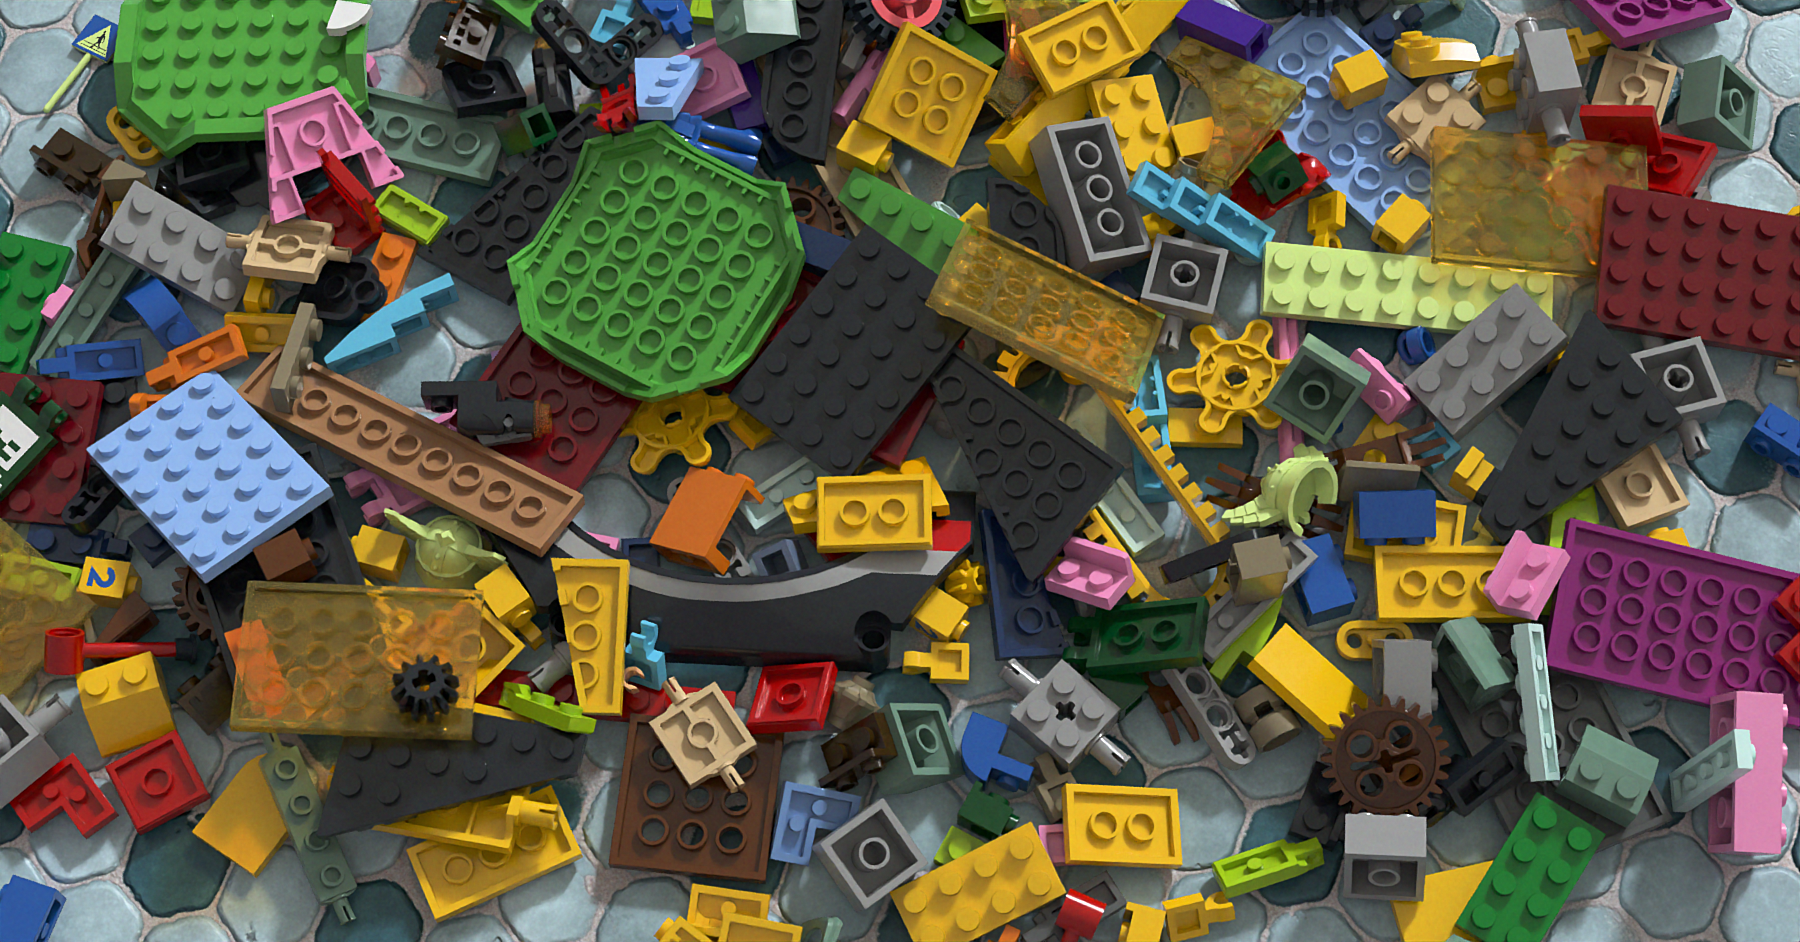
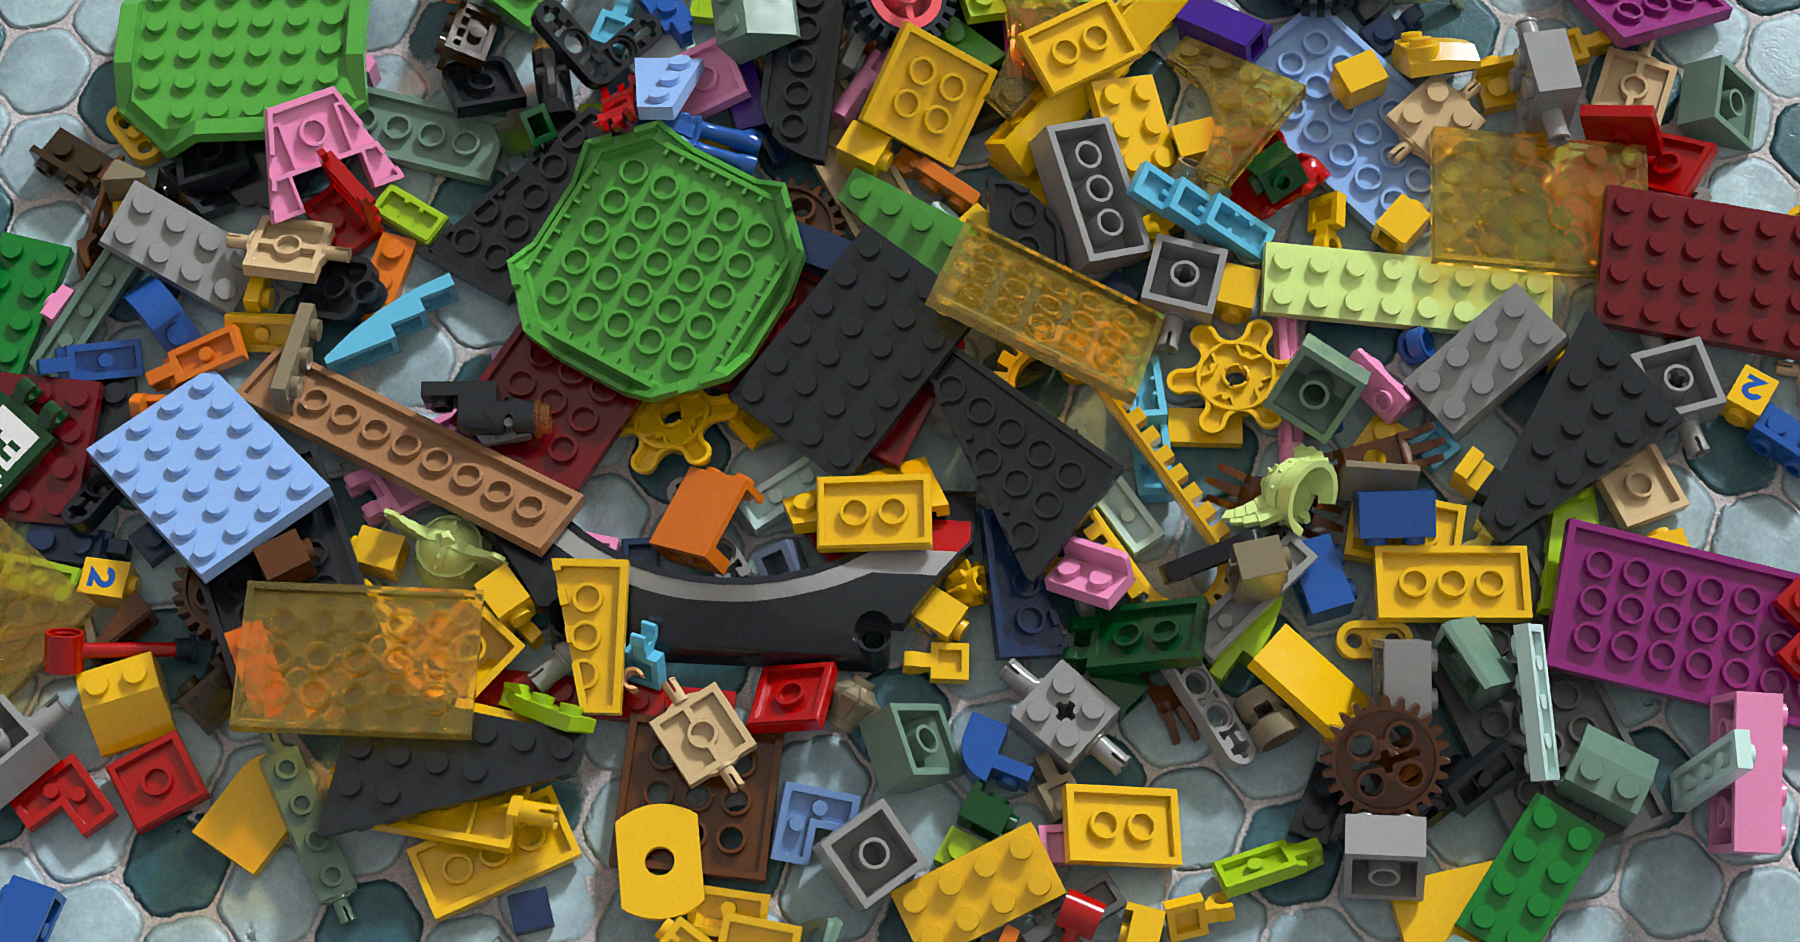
(95, 40): piece -> none
(348, 16): white tile -> none
(431, 674): black gear -> none
(531, 911): none -> dark blue tile
(664, 895): none -> yellow piece
(858, 753): dark brown bracket -> none
(936, 180): none -> orange hinge
(1237, 293): none -> yellow brick
(1525, 577): bright pink bracket -> none
(1748, 397): none -> yellow brick

